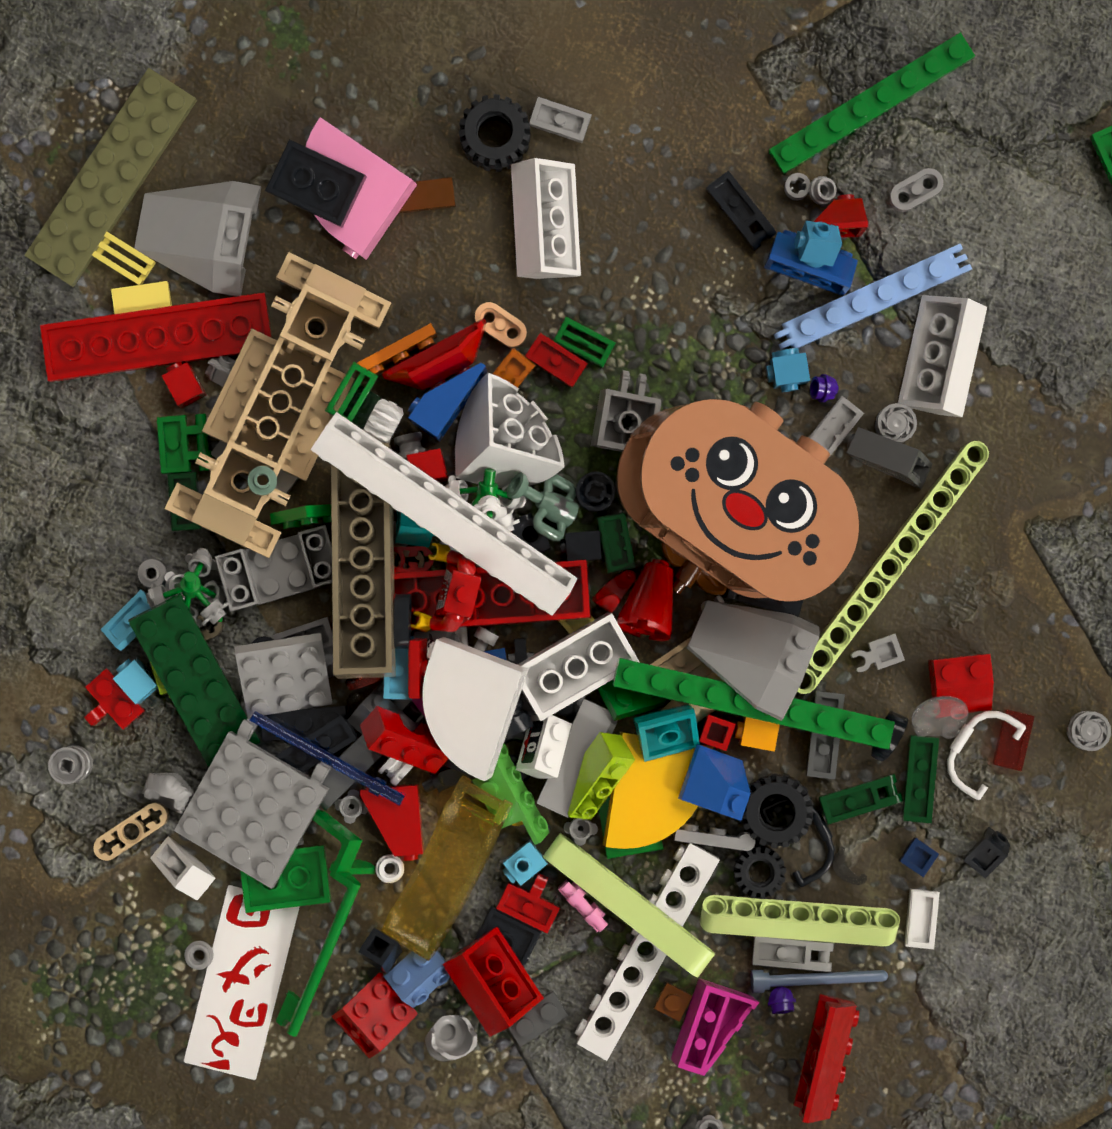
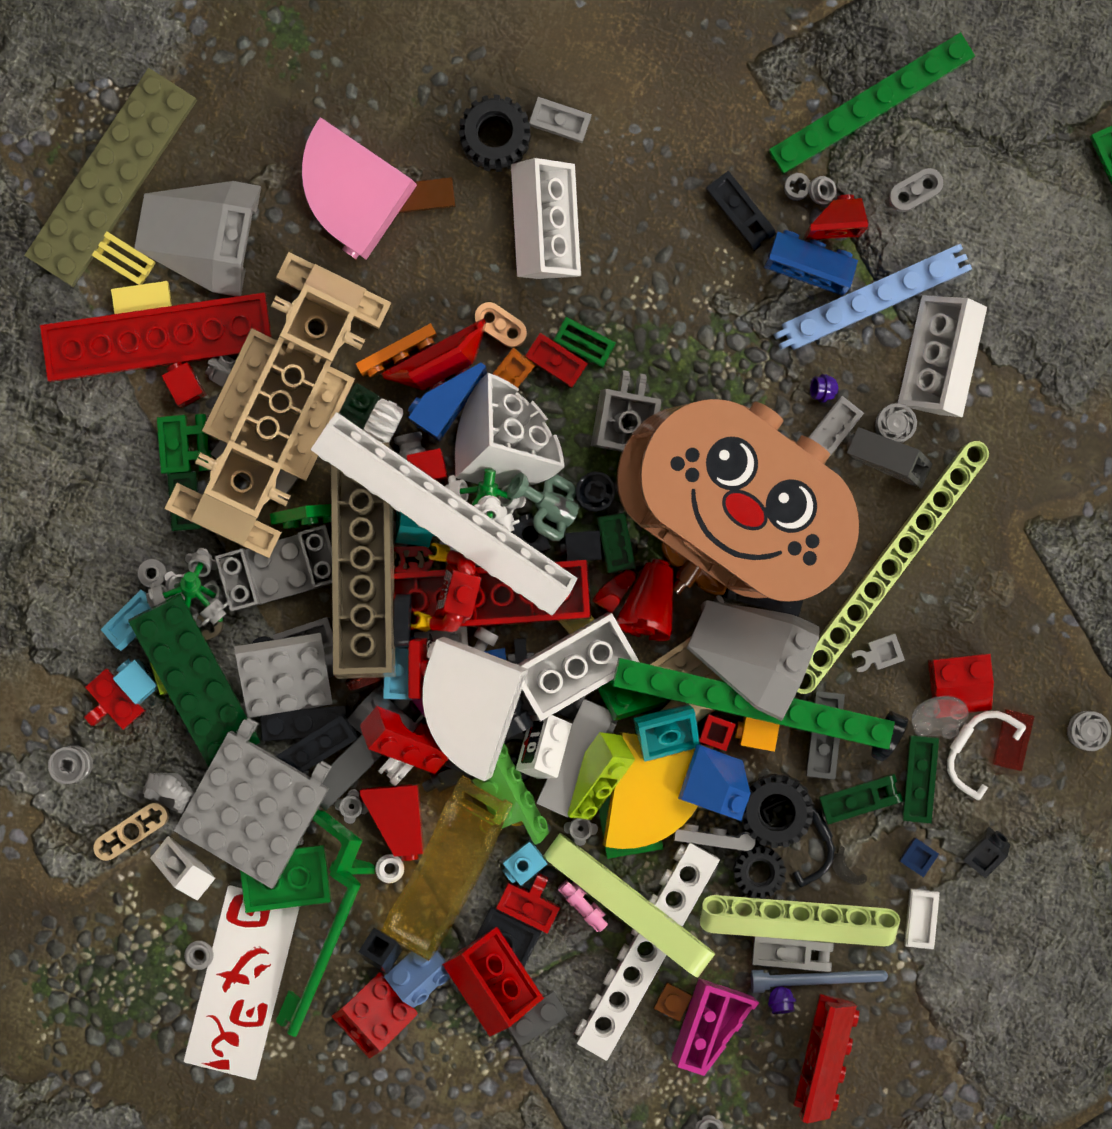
(259, 489): sand green plate -> none
(315, 183): black tile -> none
(363, 371): green tile -> none
(376, 785): clear blue bar -> none
(451, 1038): light grey hair -> none
(788, 369): dark azure brick -> none
(818, 244): dark azure brick -> none

